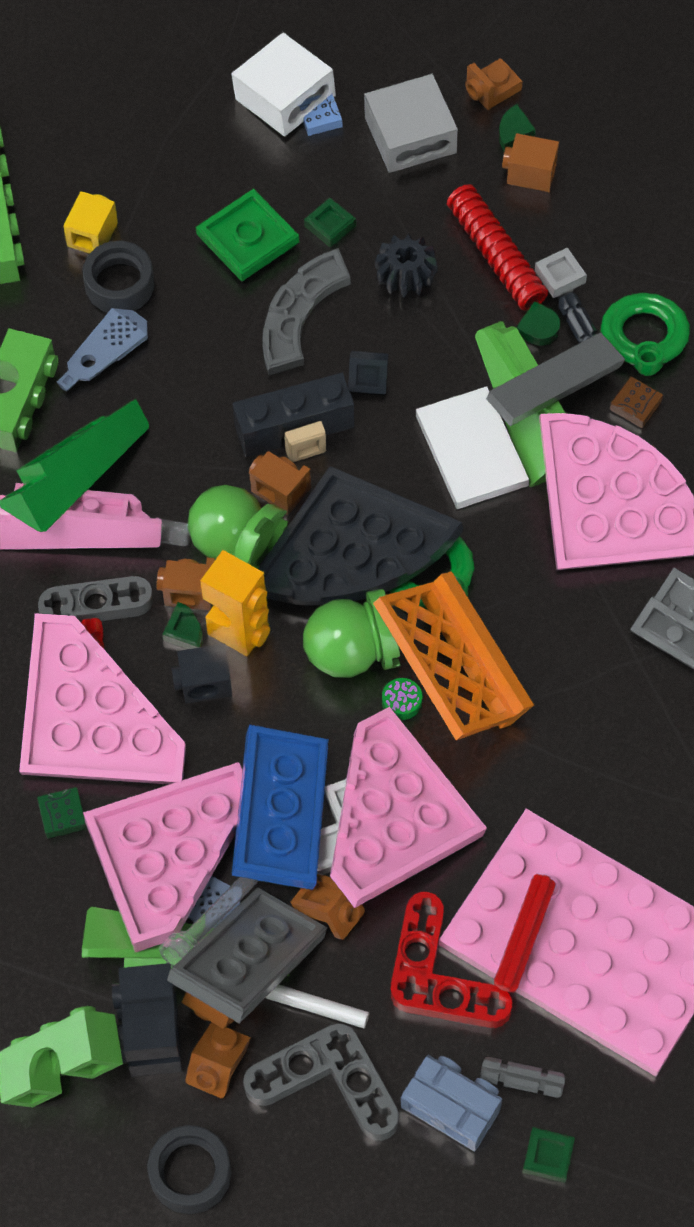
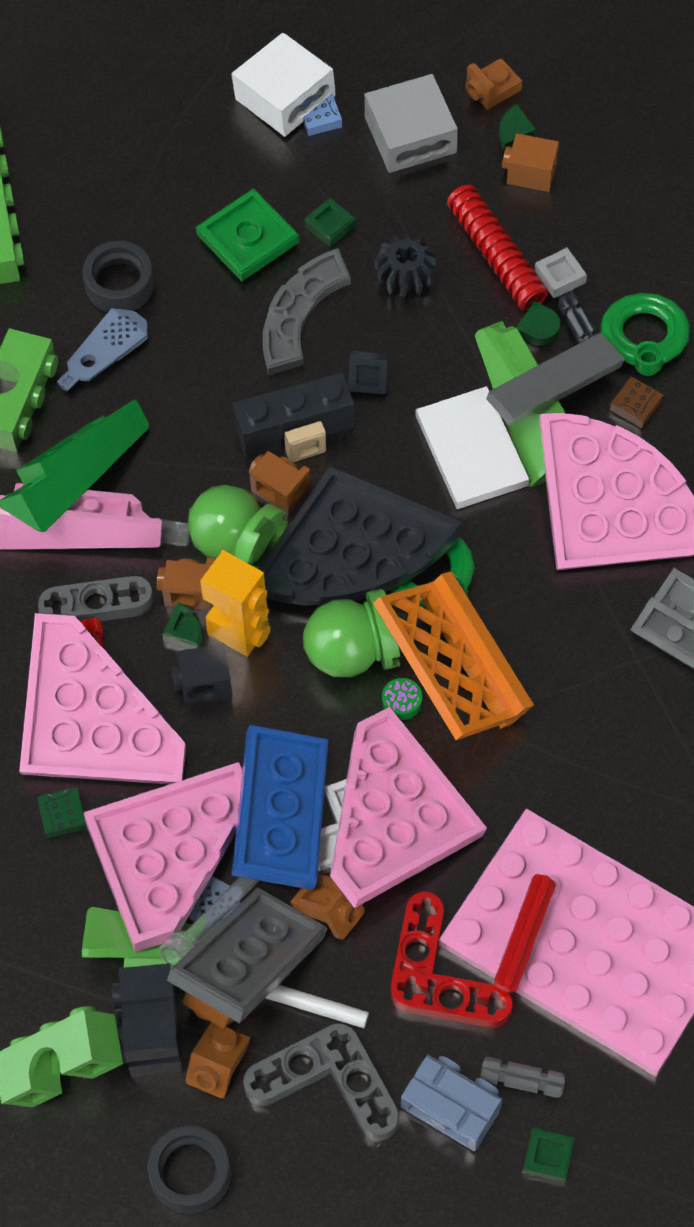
(90, 222): yellow brick -> none

